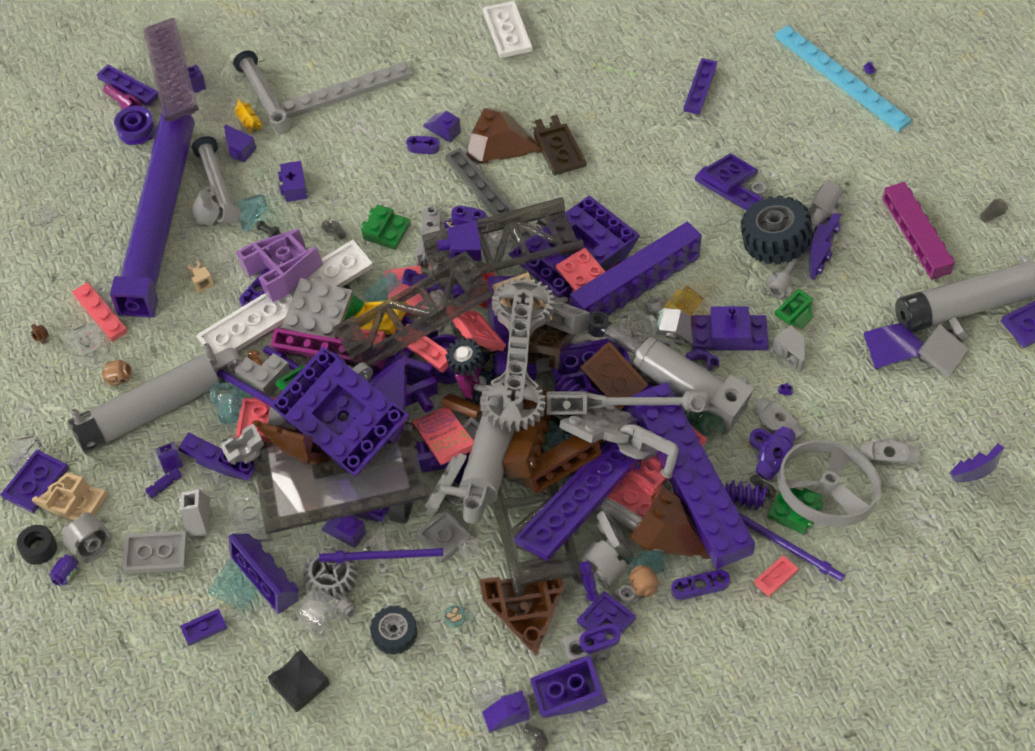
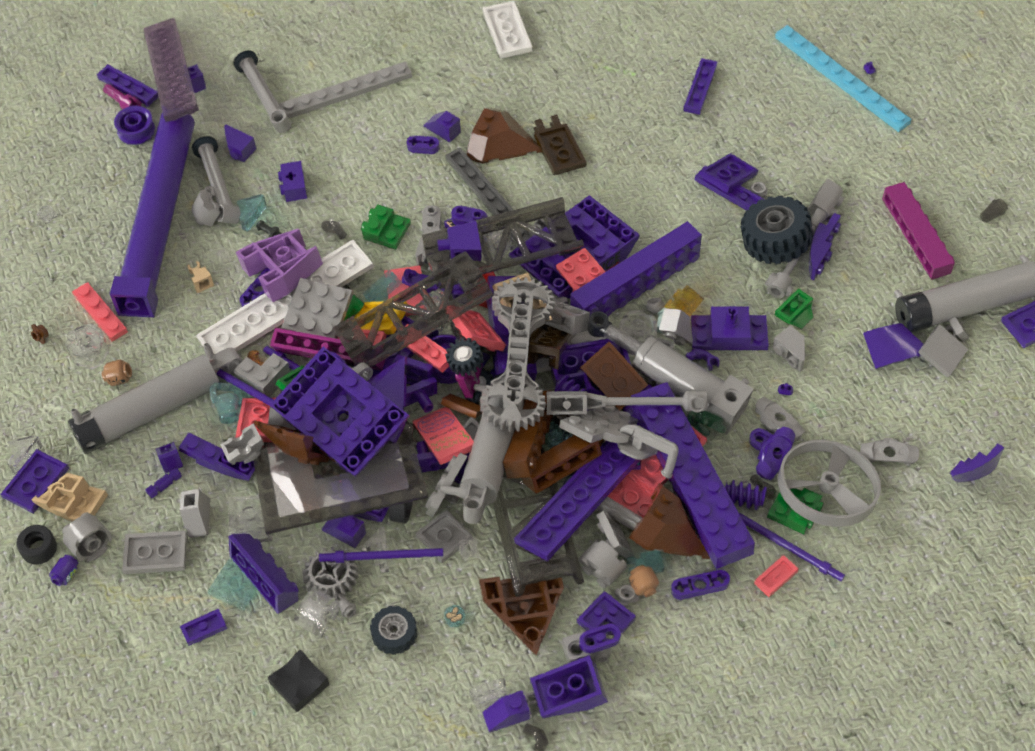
(247, 116): yellow hinge -> none
(589, 581): dark purple axle -> none

